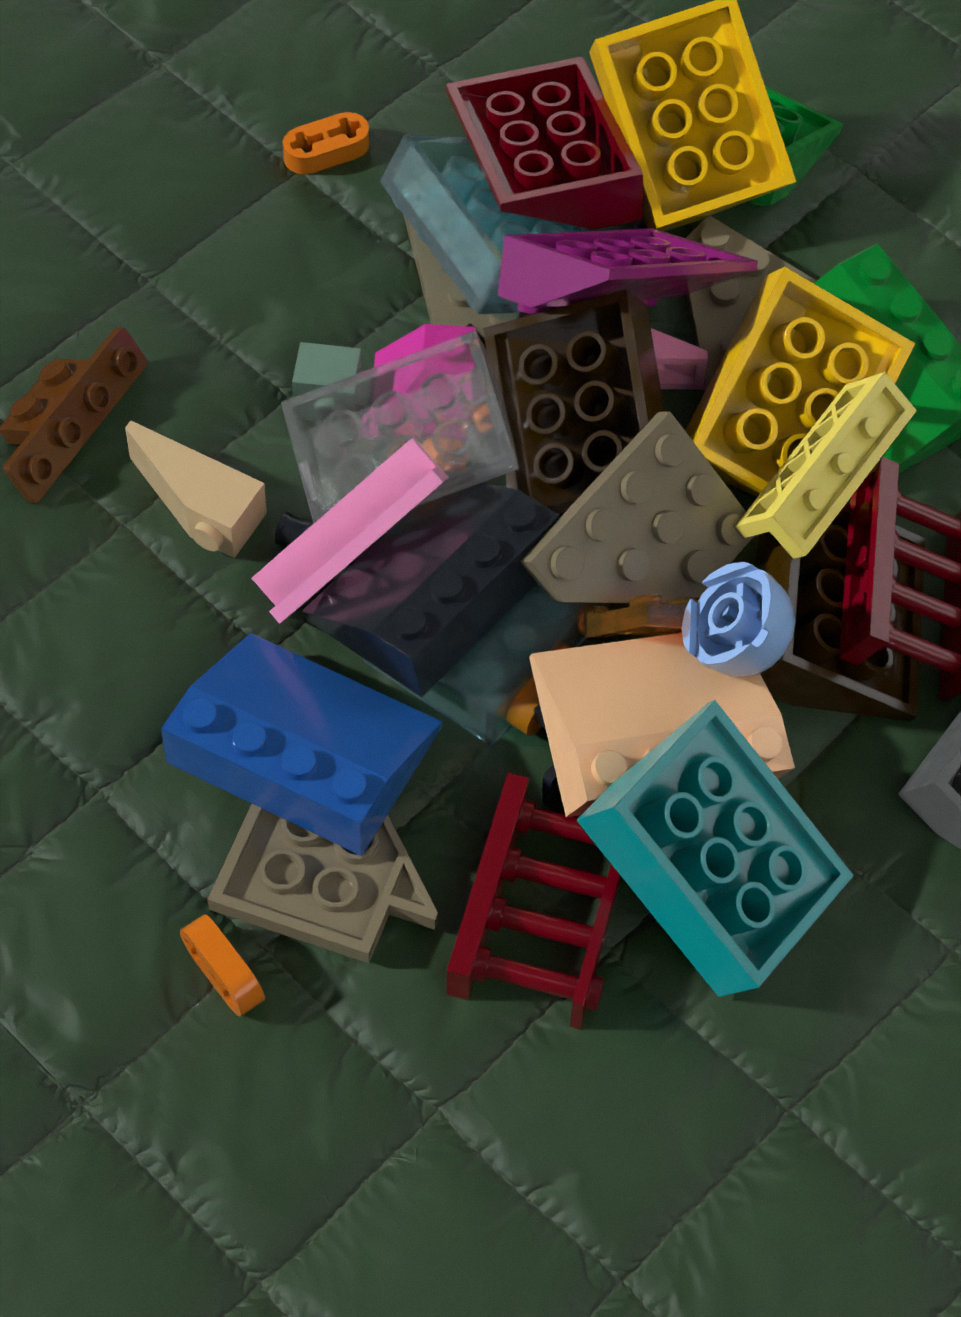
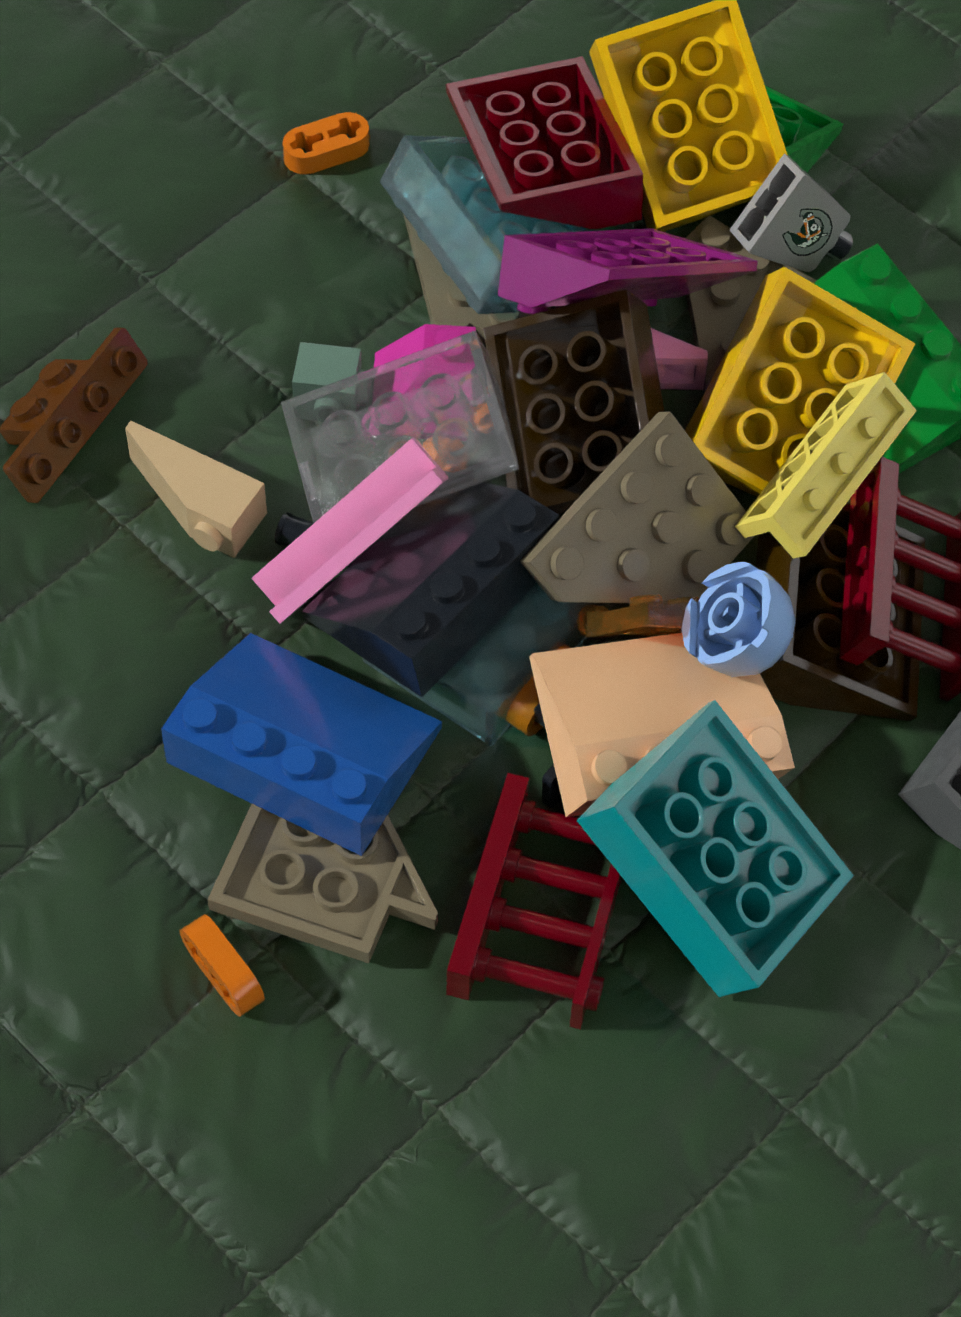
(793, 220): none -> light grey torso

